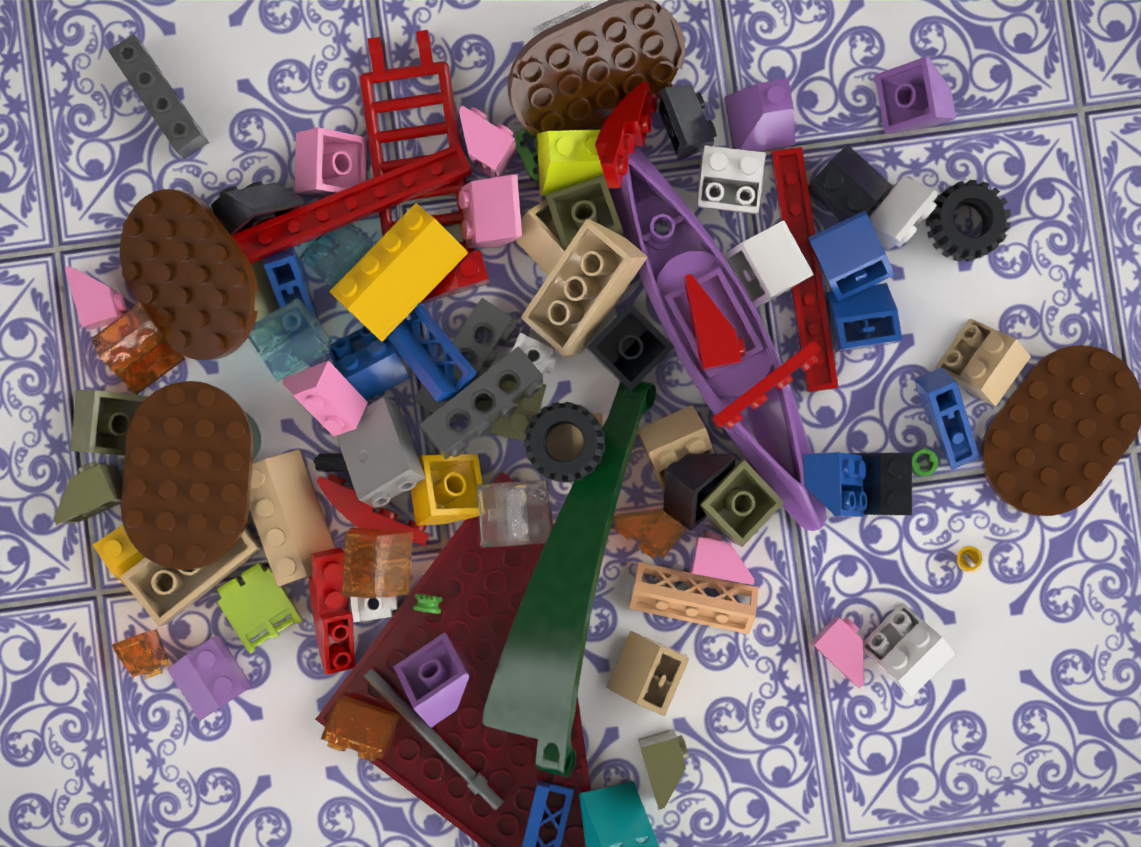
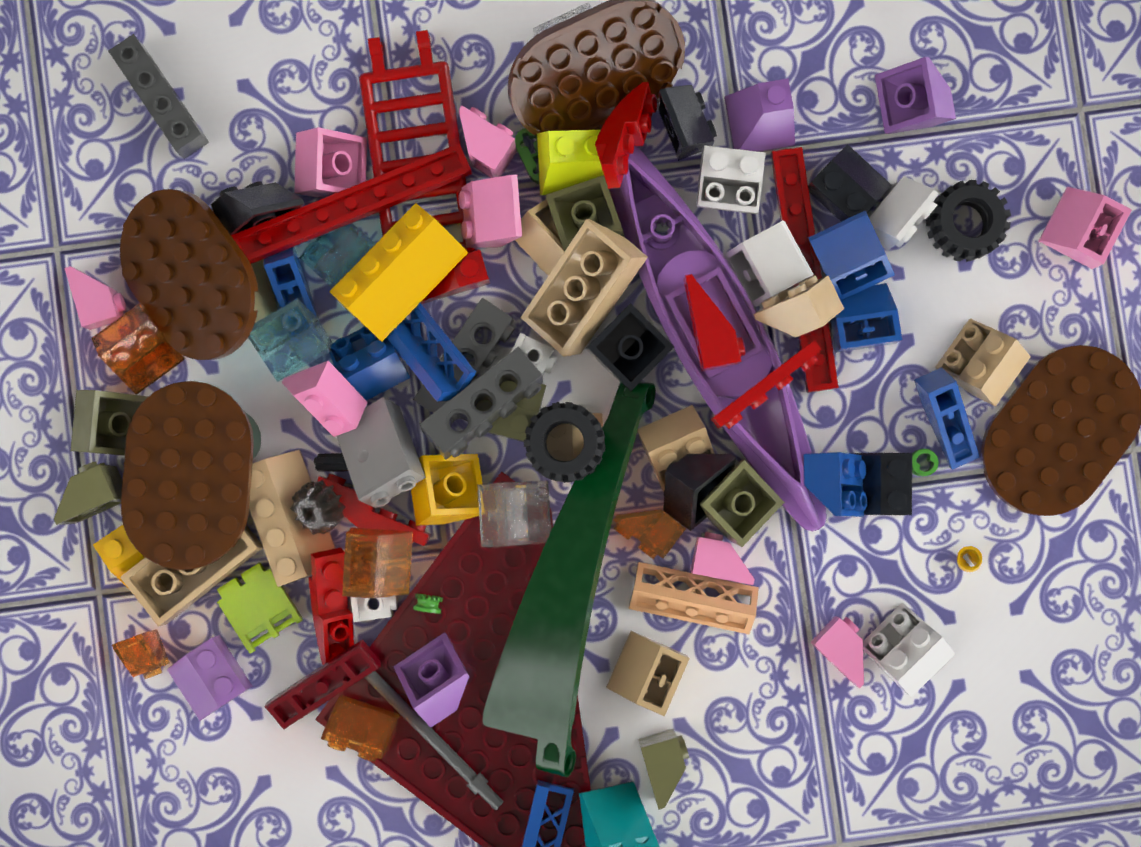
(318, 507): none -> clear smoke gear
(323, 684): none -> dark red plate
(802, 307): none -> tan slope
(1085, 226): none -> bright pink slope

